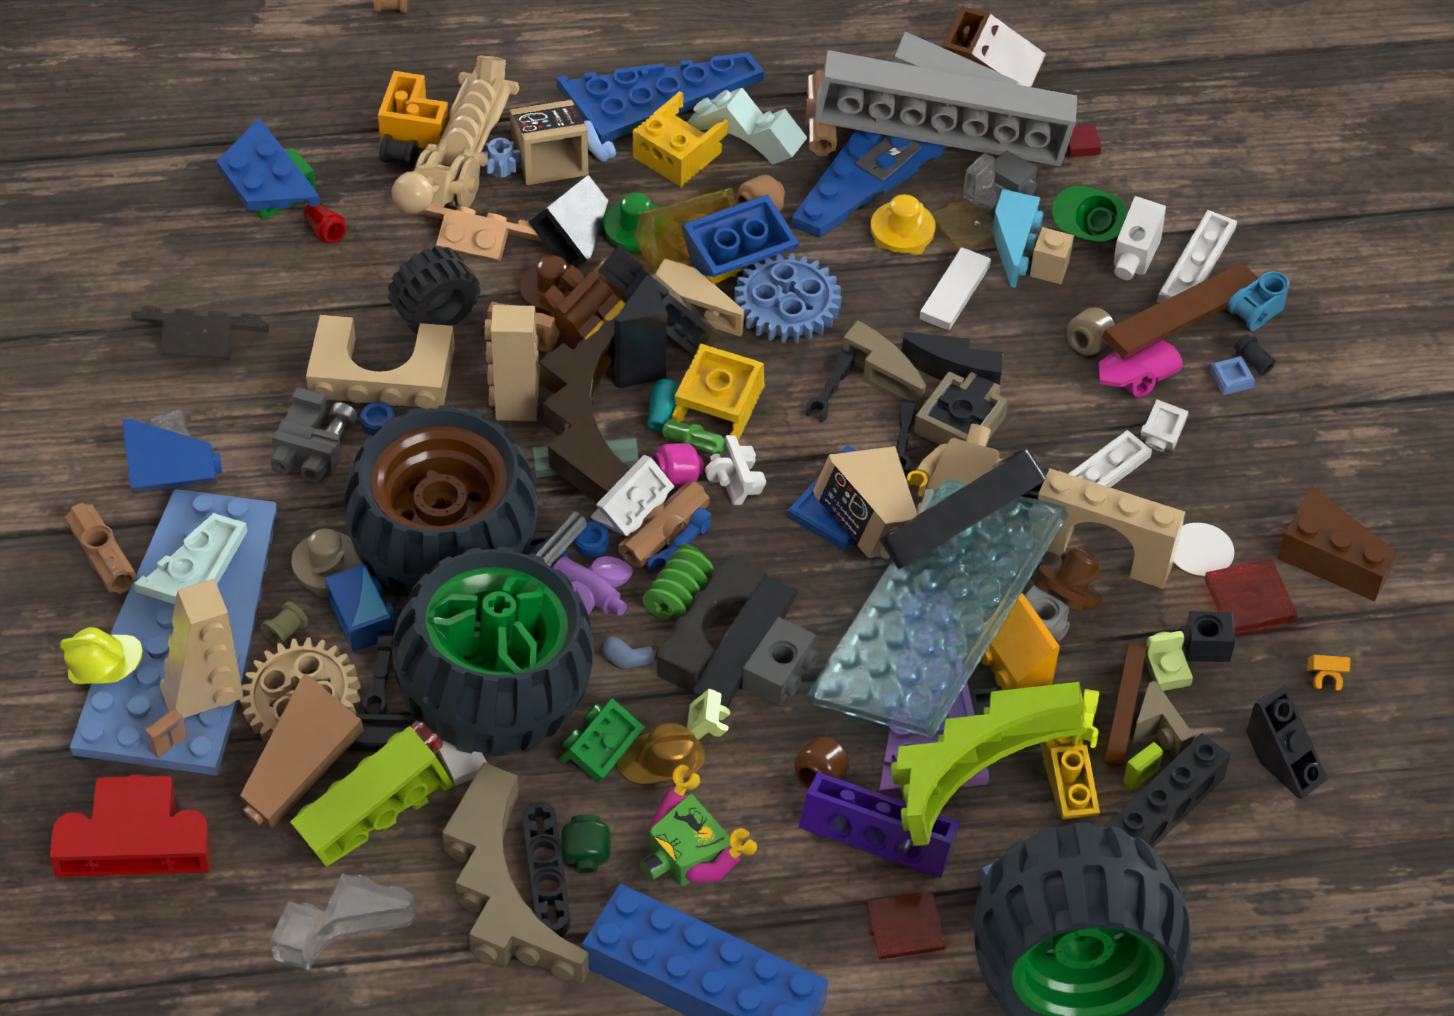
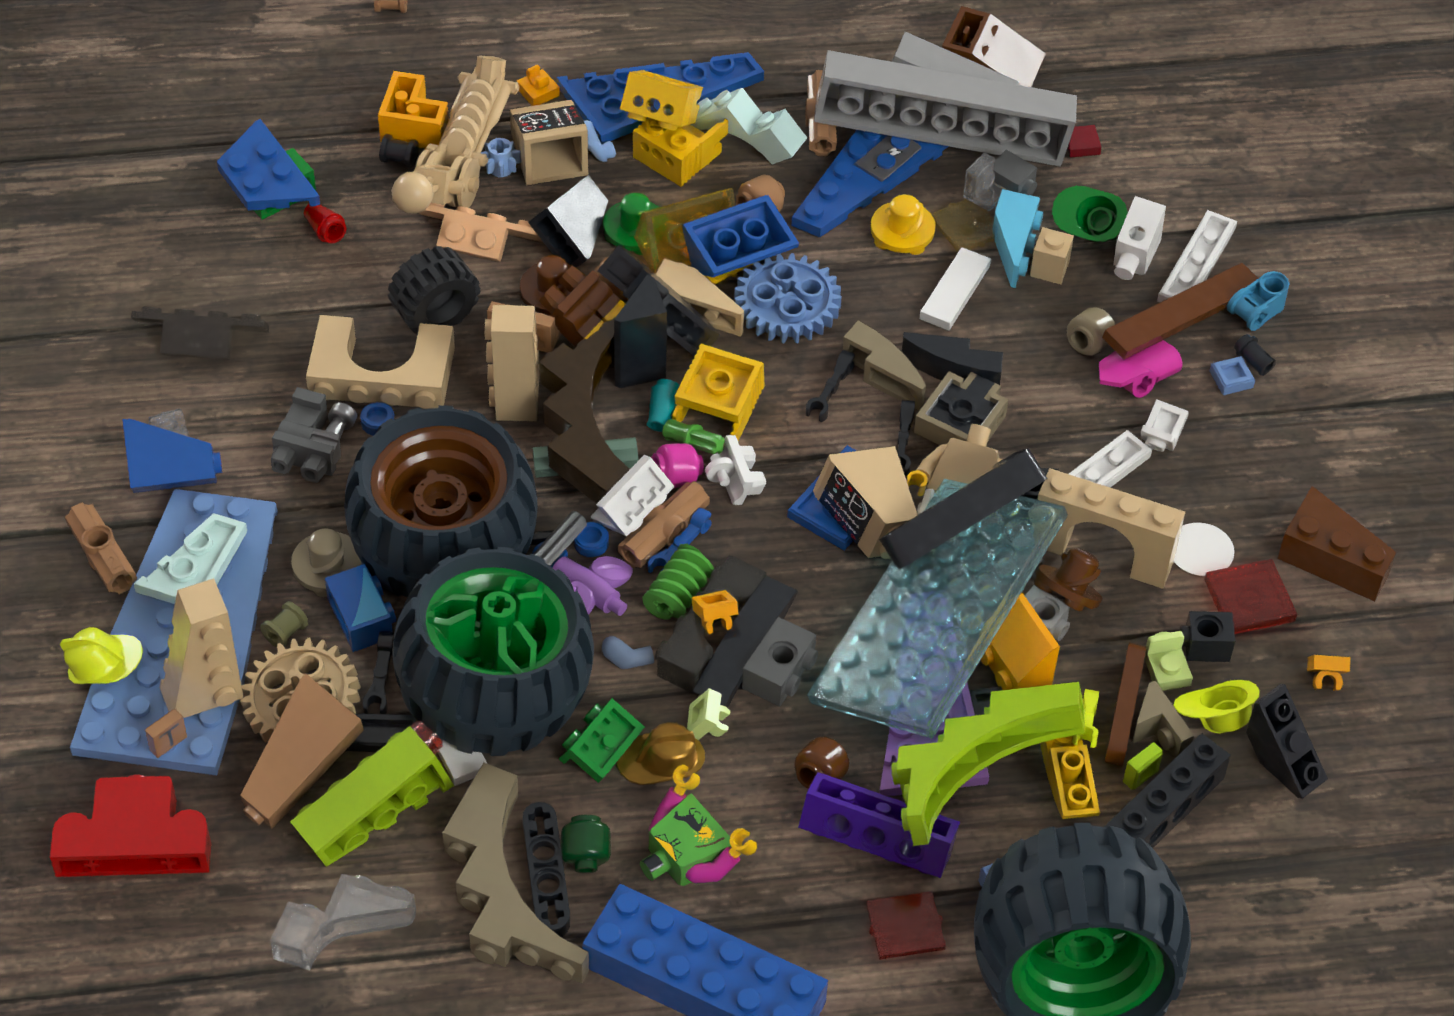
(538, 86): none -> light orange tile
(668, 92): none -> yellow piece
(713, 607): none -> light orange tile
(1220, 707): none -> neon yellow piece

